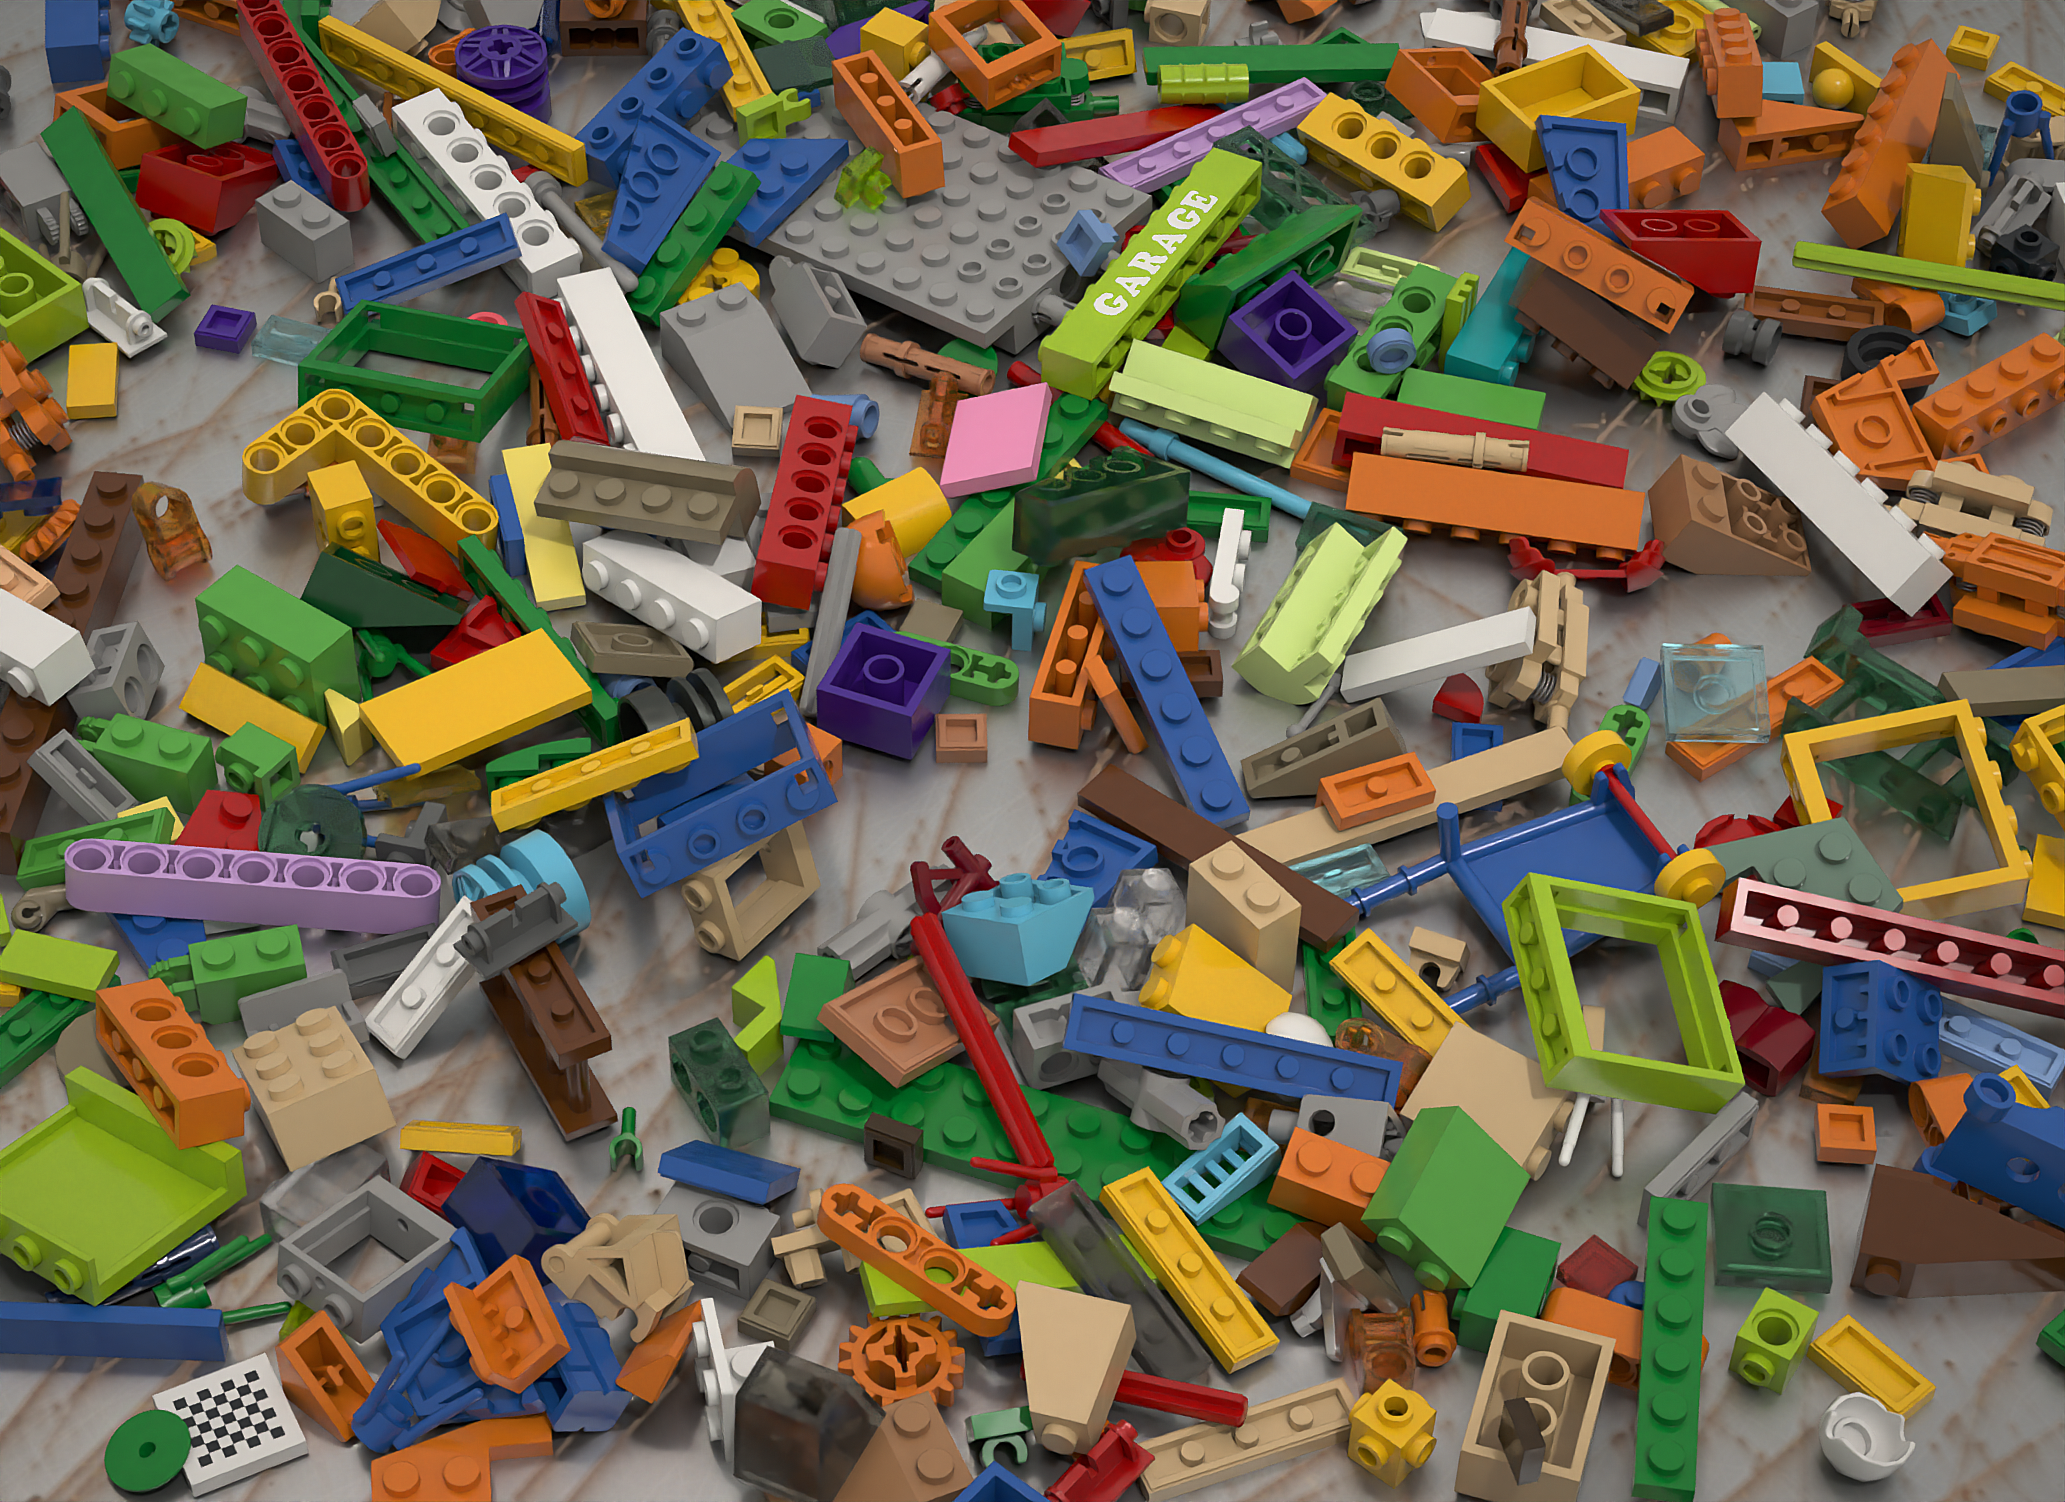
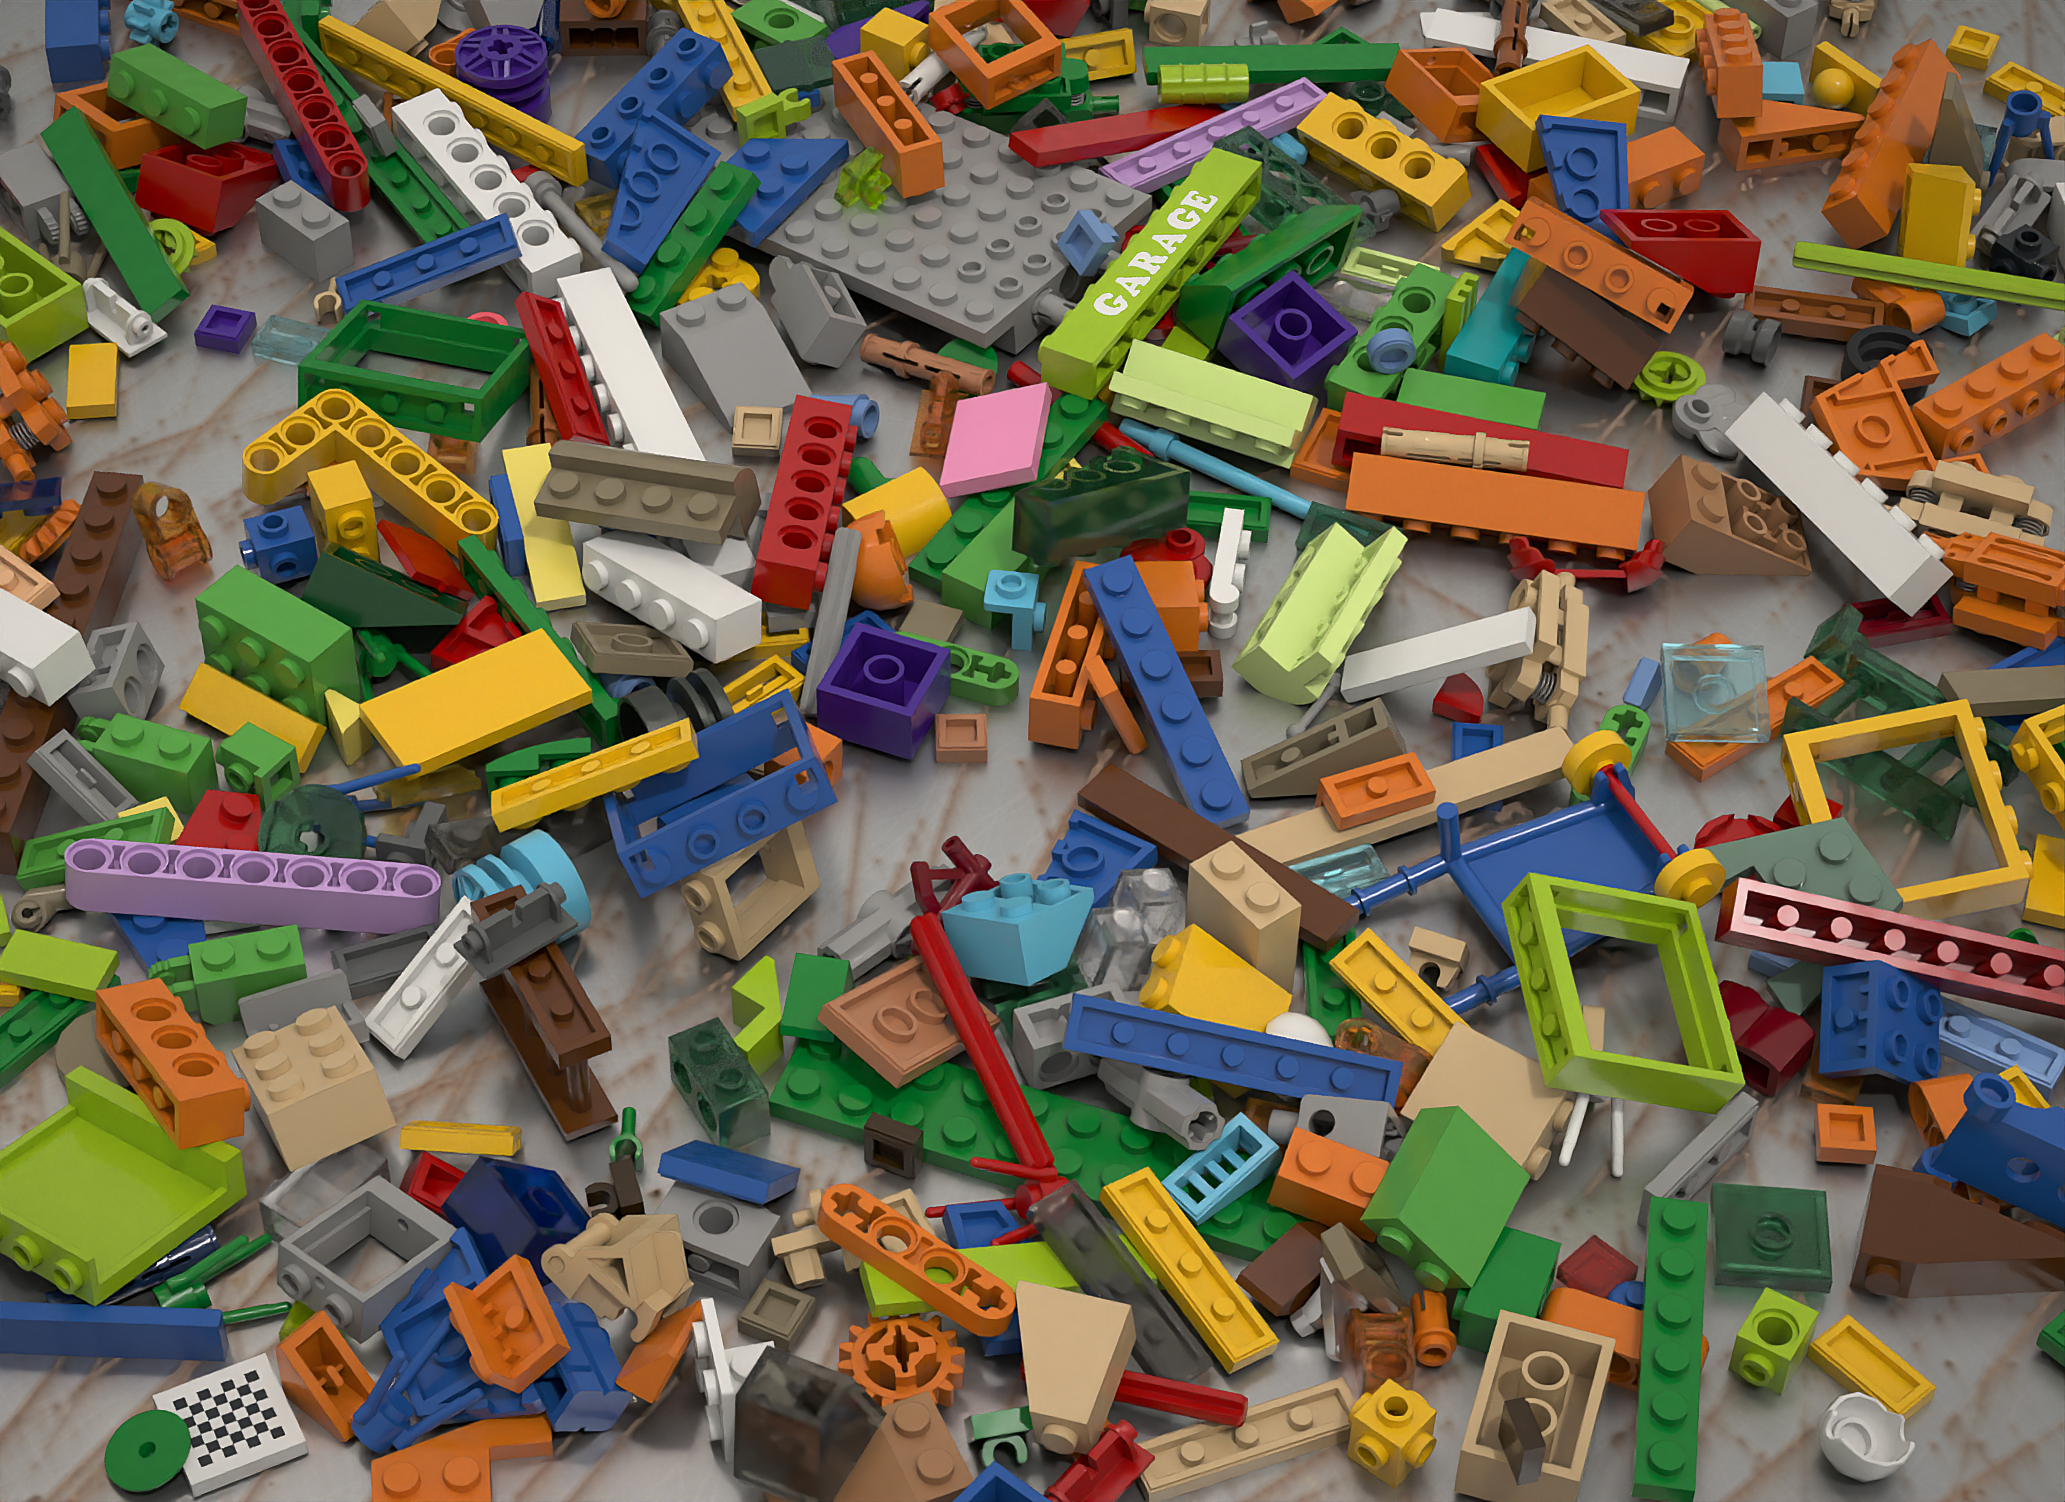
(279, 545): none -> blue brick
(622, 1196): none -> dark brown tile
(1482, 240): none -> yellow wing

